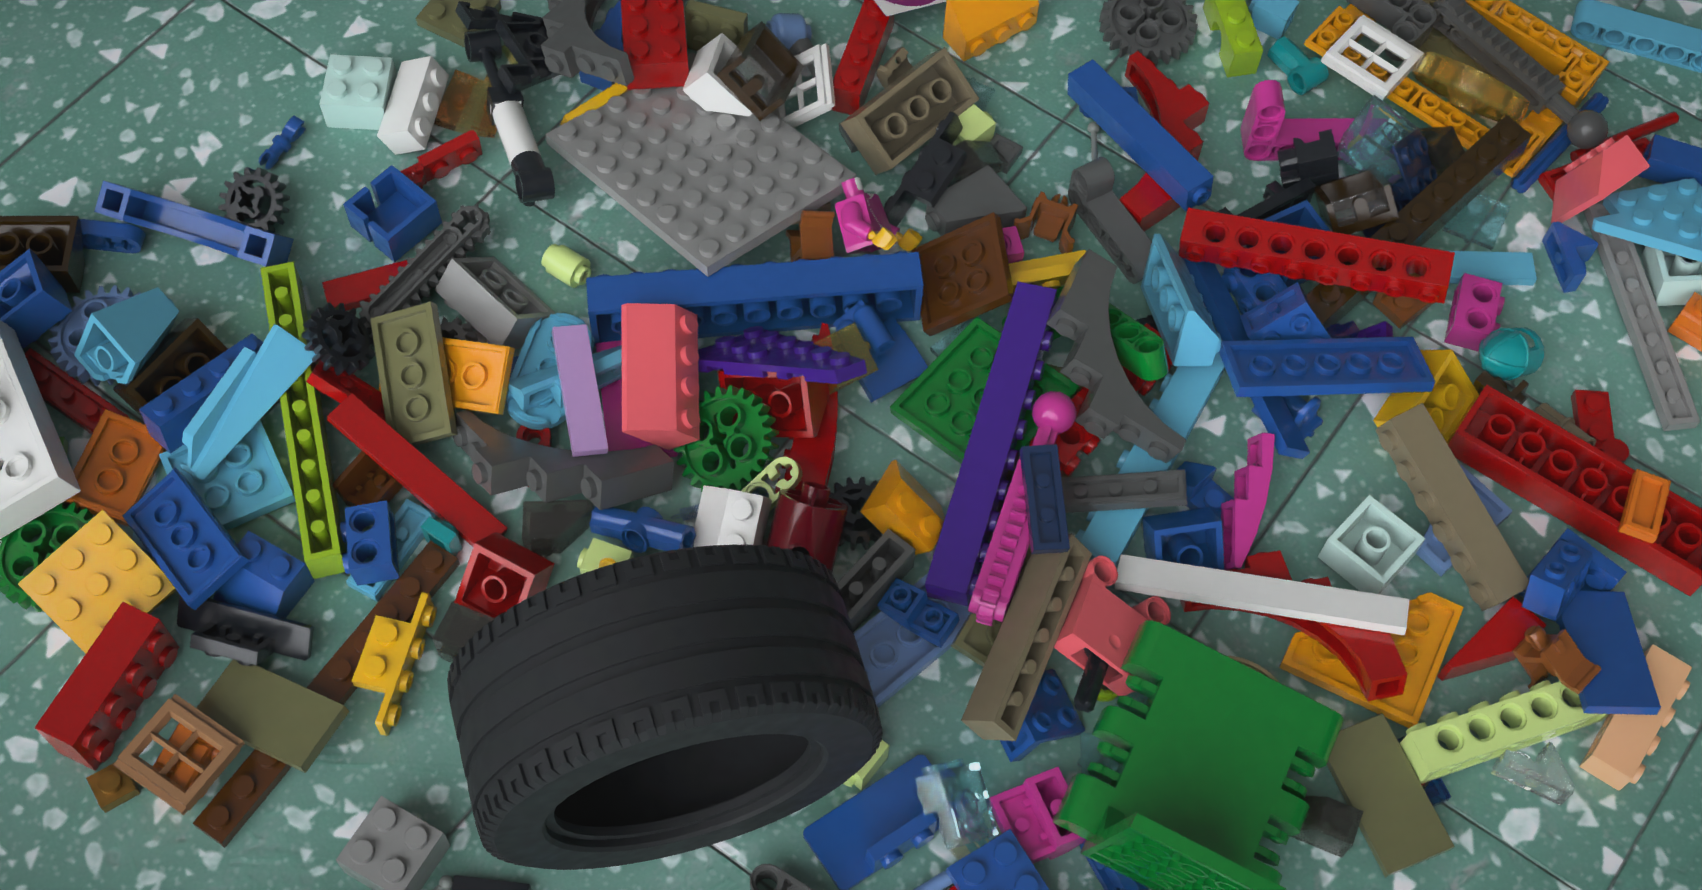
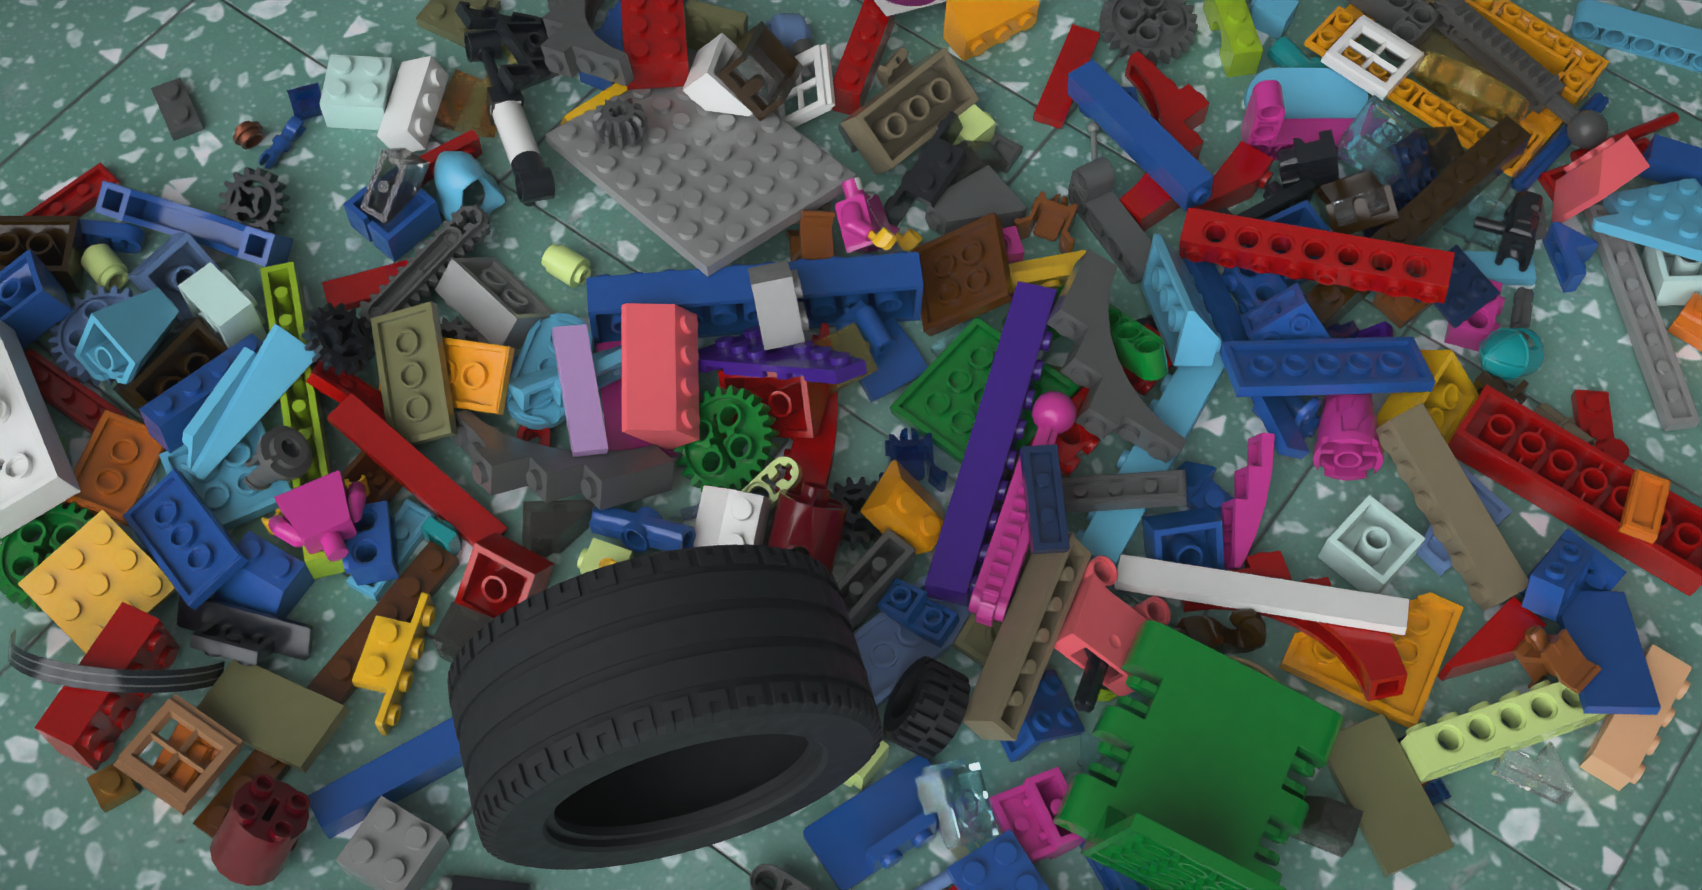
(77, 196): none -> red tile
(104, 266): none -> yellowish green brick
(111, 679): none -> black sticker
(171, 266): none -> medium blue slope
(177, 109): none -> dark grey plate
(222, 306): none -> light aqua brick
(248, 134): none -> copper plate
(259, 831): none -> dark red cylinder
(279, 456): none -> dark grey piece
(306, 101): none -> clear blue plate
(320, 514): none -> dark pink torso
(390, 775): none -> blue brick
(393, 183): none -> clear smoke slope
(453, 174): none -> medium azure piece
(619, 123): none -> dark grey gear
(775, 298): none -> light grey brick
(912, 455): none -> clear blue piece
(926, 707): none -> black tyre
(1055, 101): none -> red tile
(1239, 178): none -> red slope
(1245, 638): none -> dark brown hips
(1314, 92): none -> medium azure tile
(1347, 437): none -> dark pink cone
(1466, 291): none -> dark blue hinge
(1521, 229): none -> black piece
(1522, 310): none -> dark grey axle

